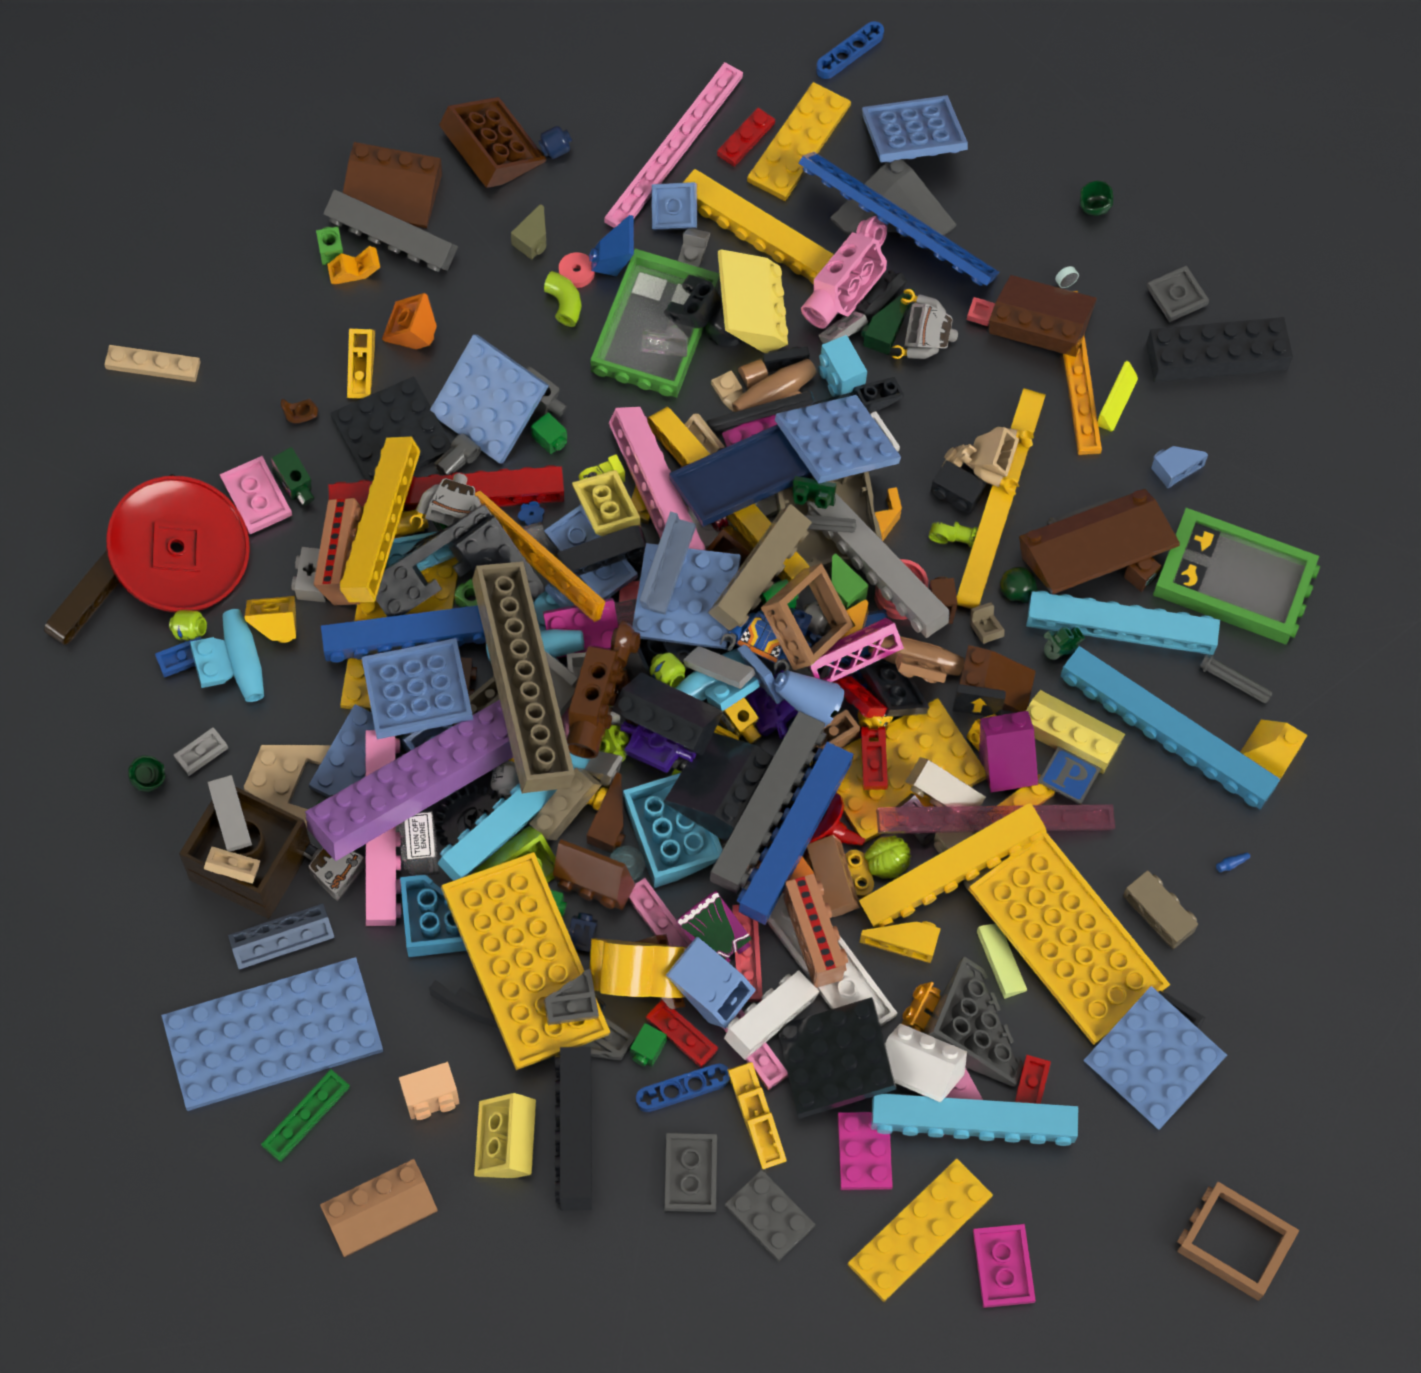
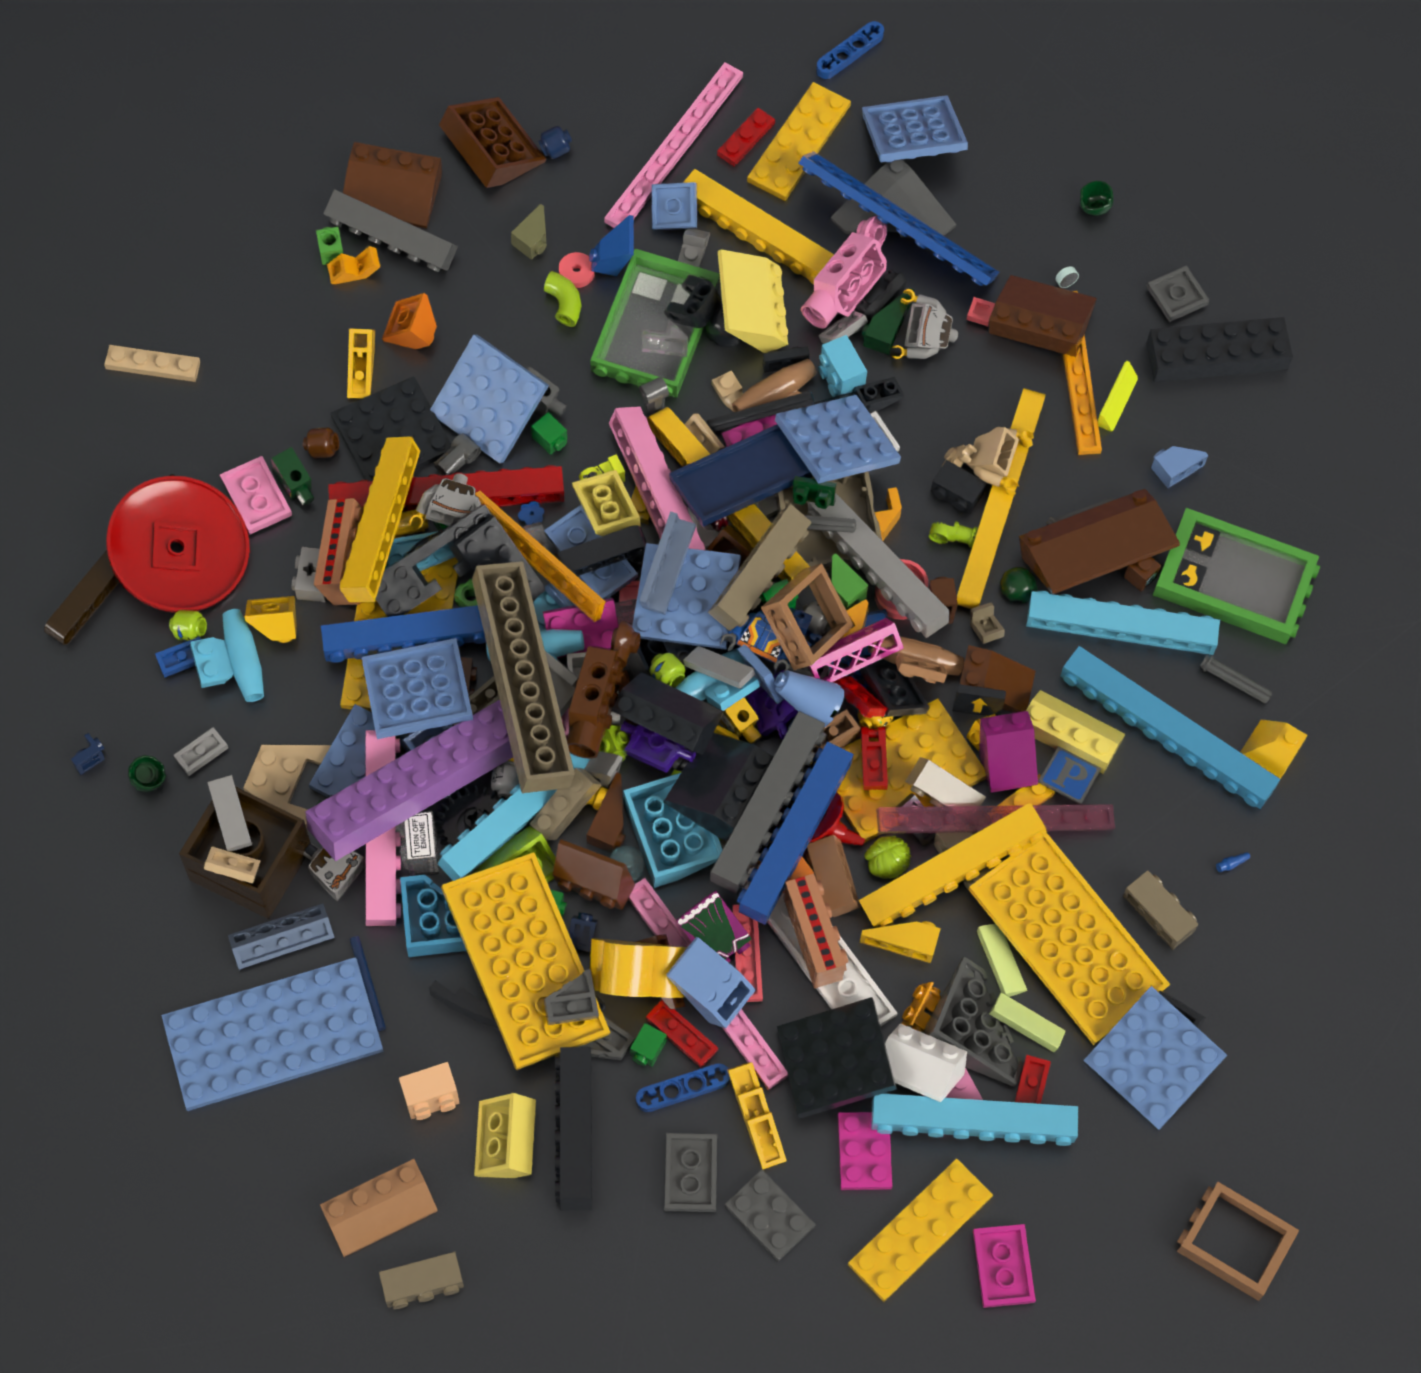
(90, 757): none -> dark blue bracket
(299, 411): reddish brown hair -> none
(305, 1115): green tile -> none
(321, 442): none -> reddish brown head
(372, 997): none -> dark blue bar
(421, 1280): none -> dark tan brick
(654, 395): none -> dark grey piece
(753, 372): medium nougat brick -> none
(771, 1014): white brick -> none
(860, 872): yellow plate -> none
(1027, 1022): none -> yellowish green slope
(1062, 642): dark green hips -> none

